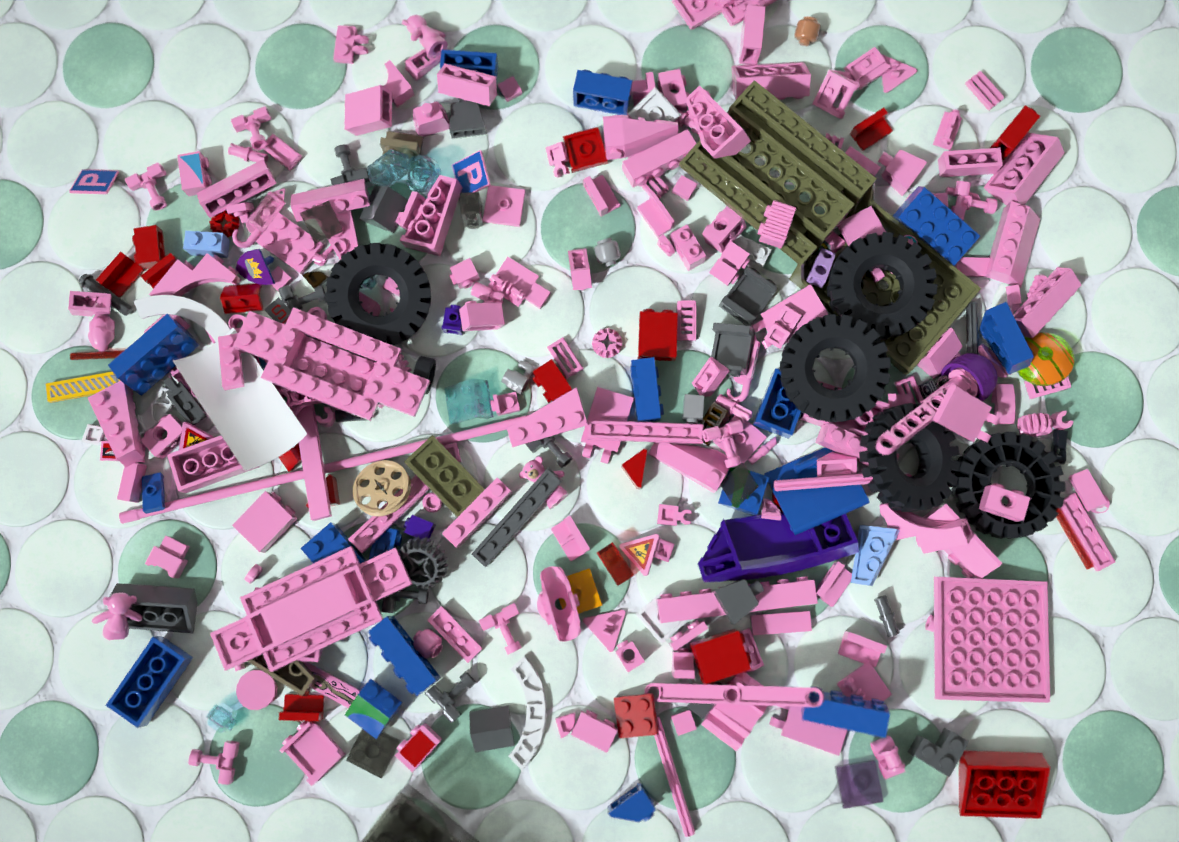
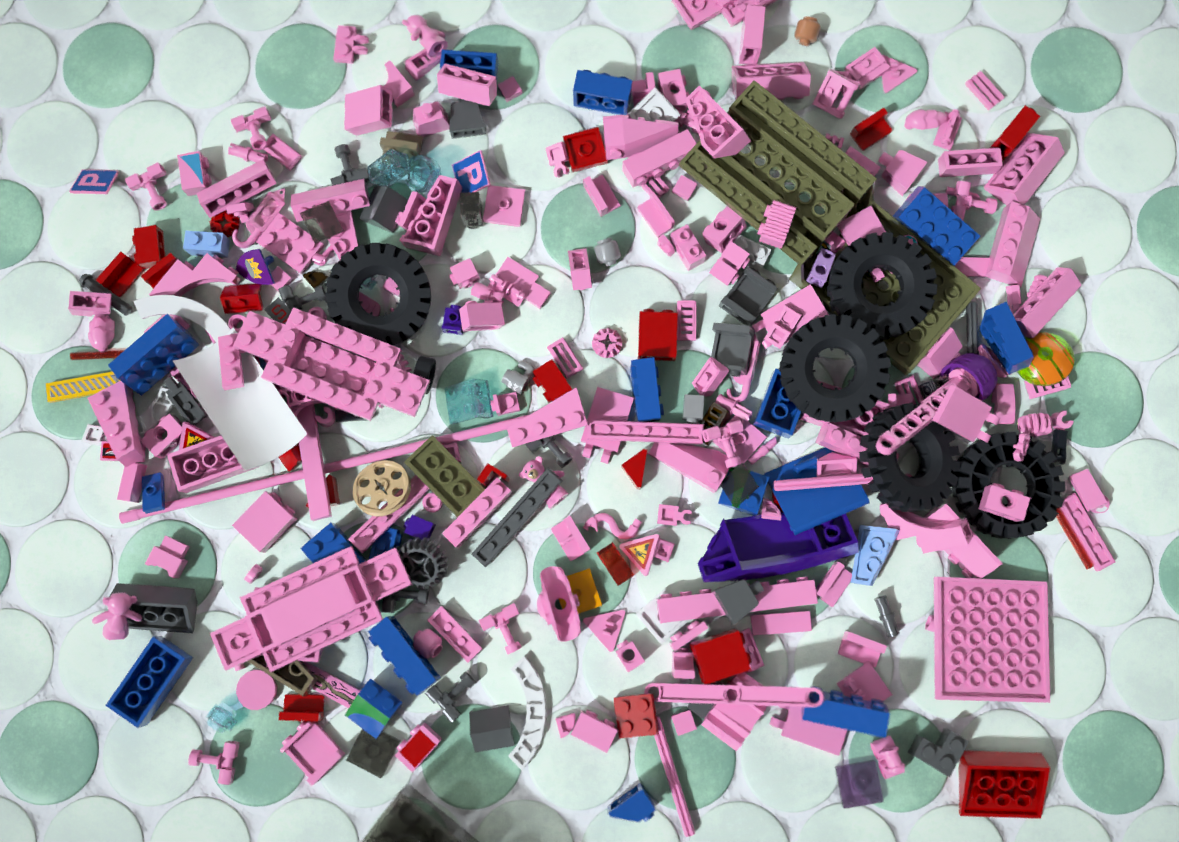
(488, 474): none -> red panel
(628, 534): none -> bright pink animal
(925, 119): none -> bright pink arm
(1021, 447): none -> bright pink piece

